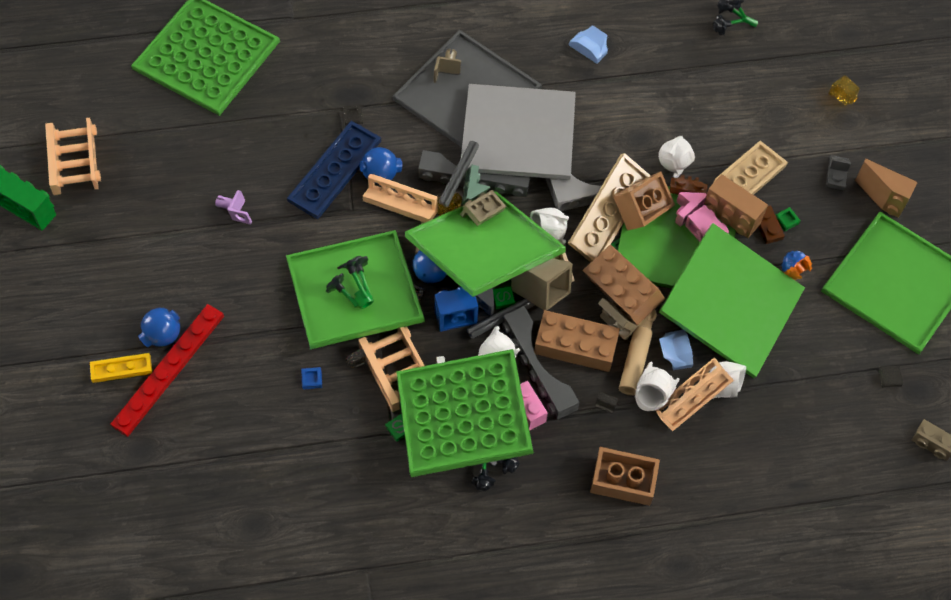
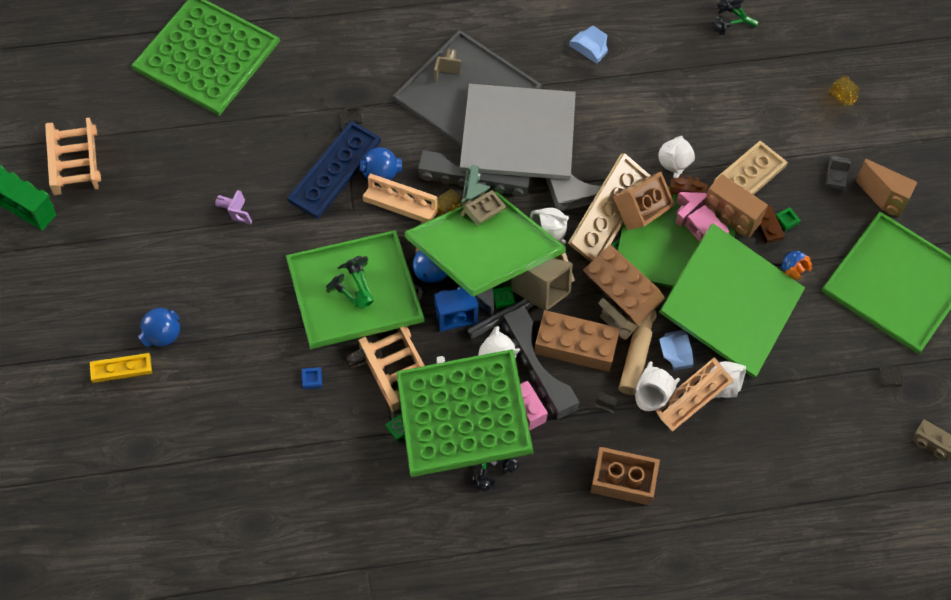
(167, 370): red plate -> none
(459, 173): dark grey axle -> none

